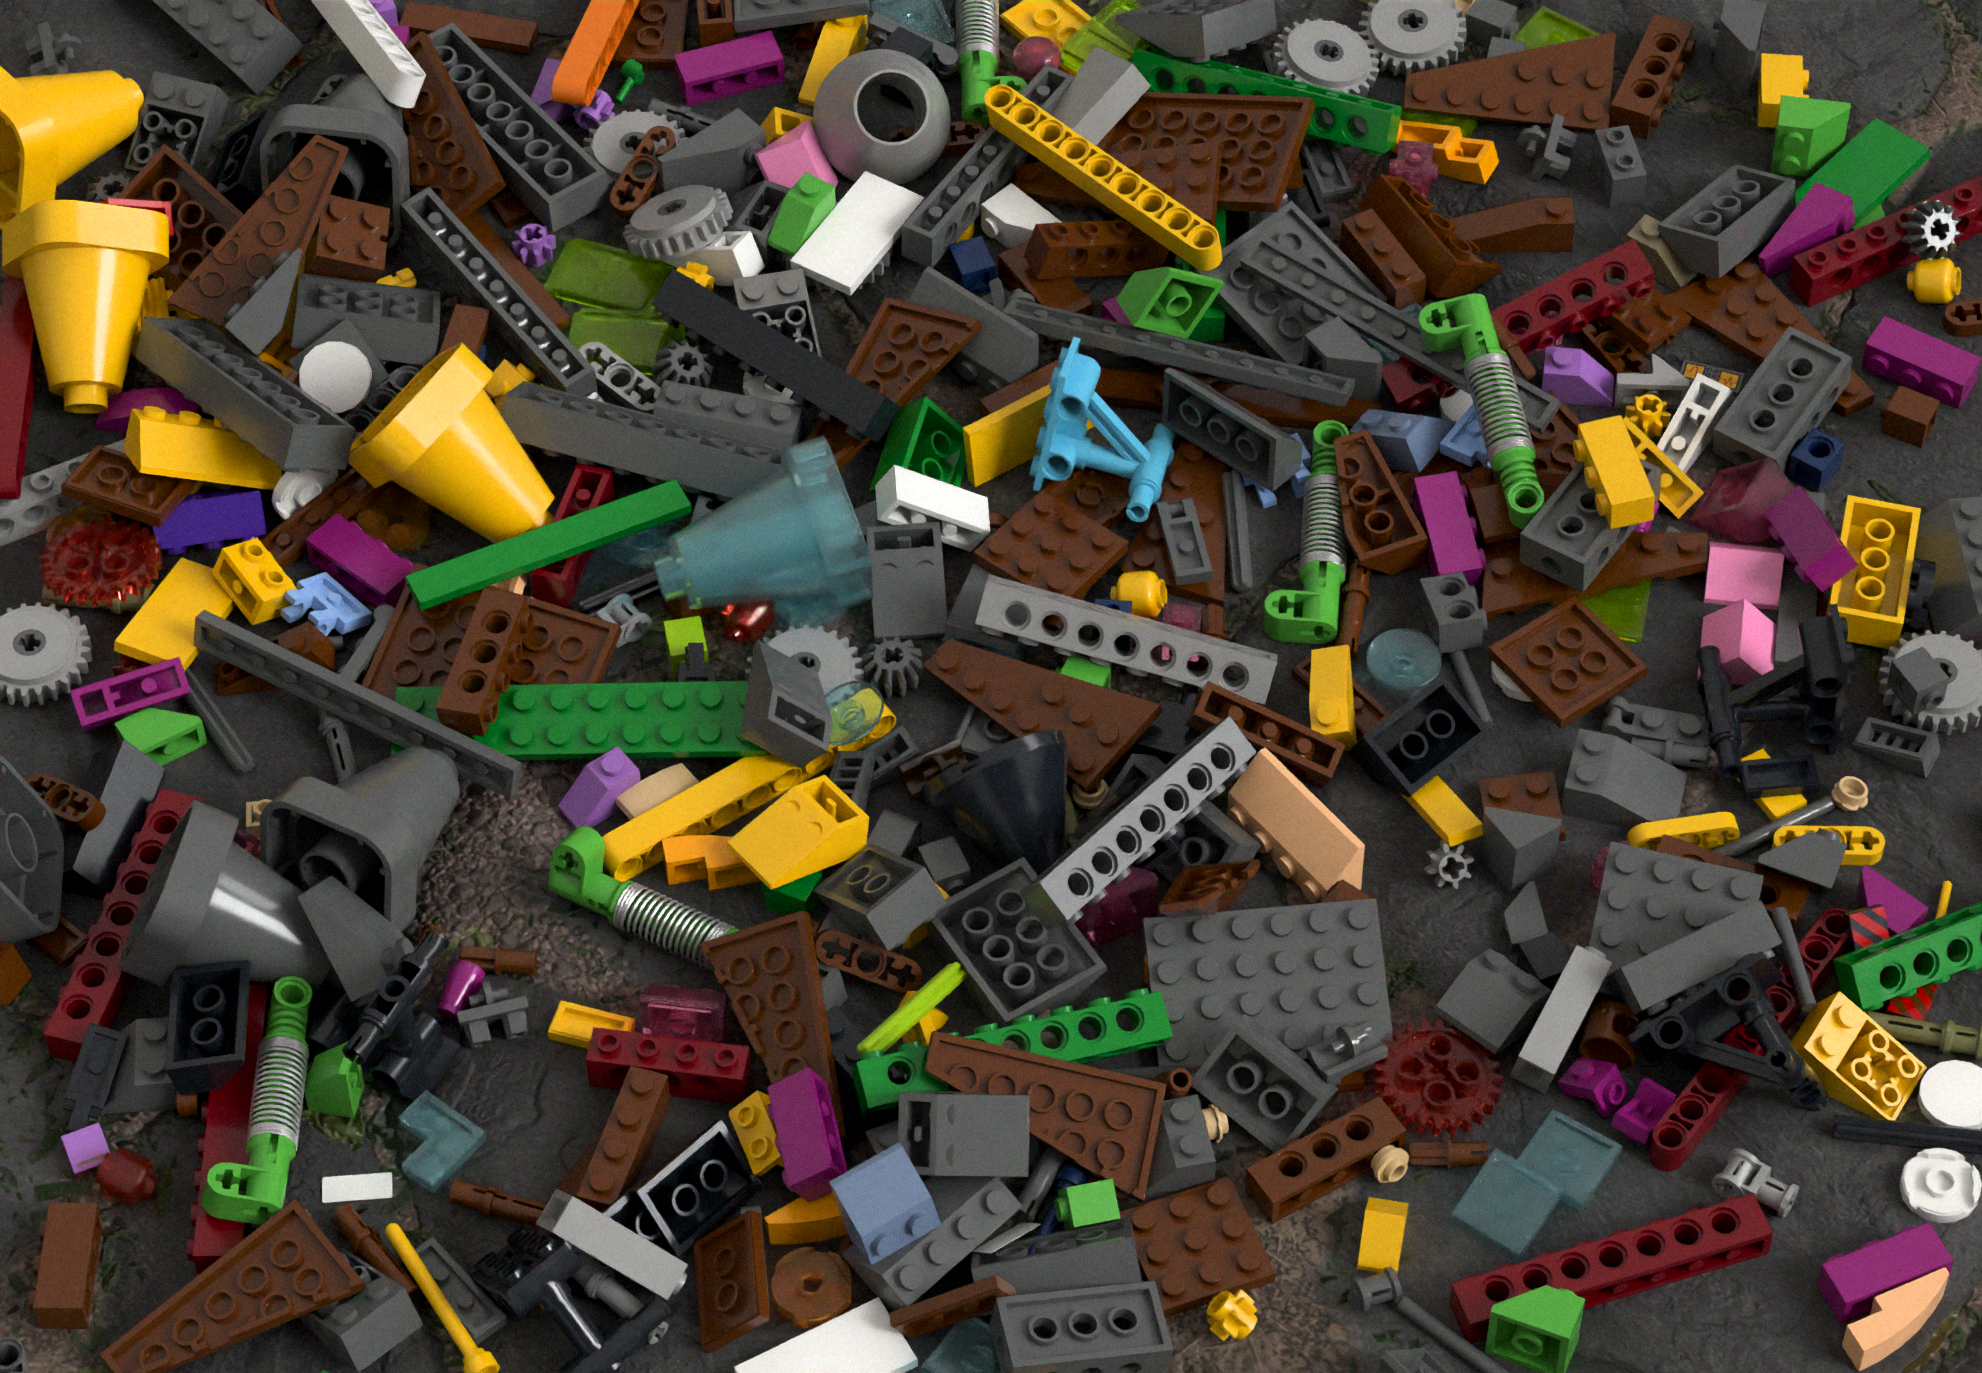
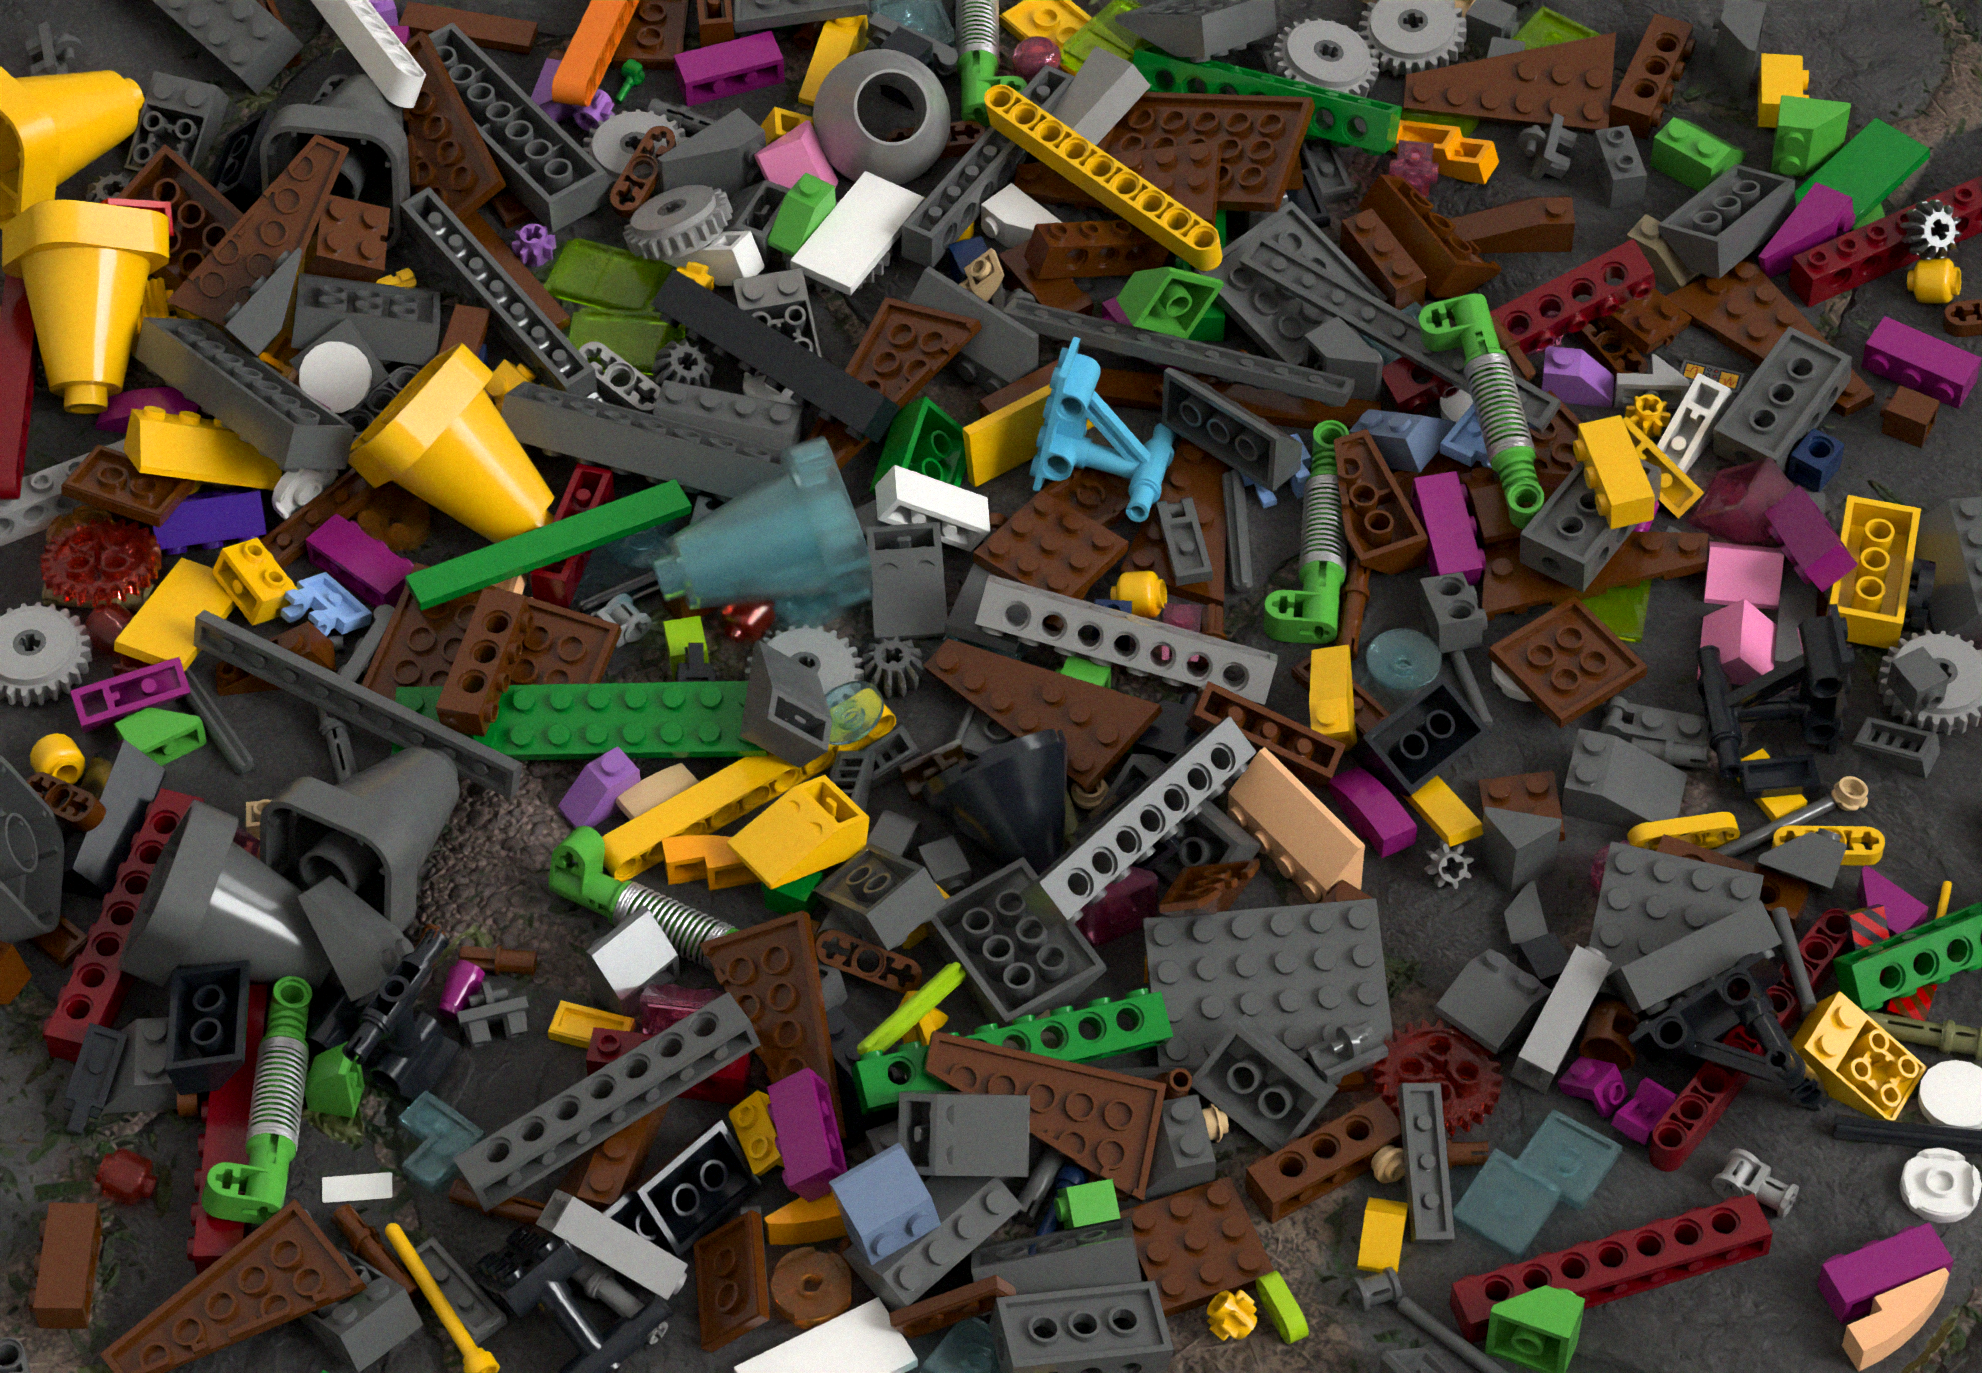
(59, 757): none -> yellow head
(85, 1147): medium lavender tile -> none
(106, 625): none -> clear red head
(606, 1101): none -> dark grey brick
(630, 961): none -> slope
(984, 275): none -> tan slope
(1006, 1237): white sticker -> none
(1281, 1307): none -> lime beam
(1373, 811): none -> magenta slope
(1426, 1163): none -> dark grey plate
(1693, 154): none -> bright green slope

